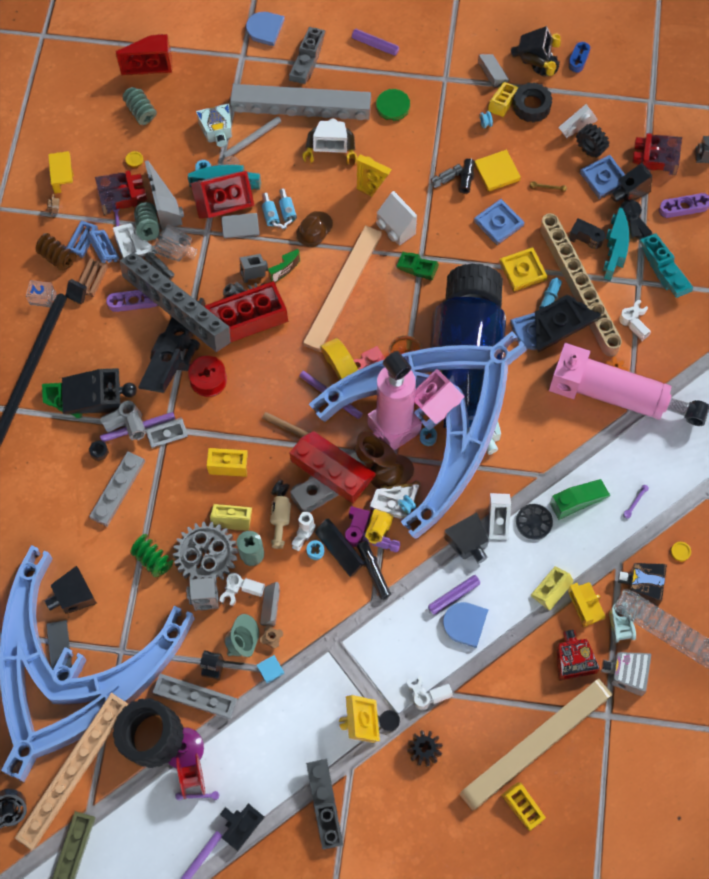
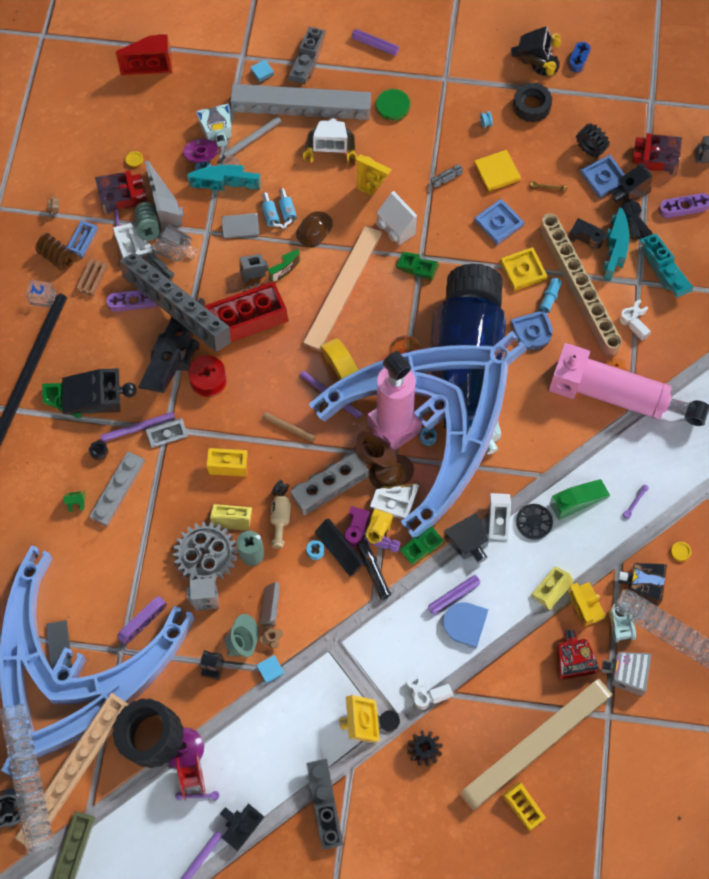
(26, 778): none -> clear beam
(60, 170): yellow panel -> none
(70, 593): black torso -> none
(75, 498): none -> green tile
(76, 291): black tile -> none
(100, 246): medium blue tile -> none
(123, 417): light grey piece -> none
(139, 105): sand green piece -> none
(141, 620): none -> medium lavender beam
(149, 557): green piece -> none
(195, 696): light grey plate -> none
(200, 150): none -> magenta dish
(222, 194): red slope -> none
(231, 289): dark grey gear -> none
(235, 582): white bar -> none
(262, 71): none -> medium azure tile
(265, 27): medium blue tile -> none
(305, 530): white bar -> none
(331, 466): red slope -> none
(369, 357): coral plate -> none
(406, 504): medium azure bush -> none
(422, 545): none -> green slope
(437, 396): bright pink slope -> none
(467, 176): black pin -> none
(492, 69): light grey slope -> none
(502, 100): yellow slope -> none
(562, 320): black wing -> none
(578, 121): white wing -> none

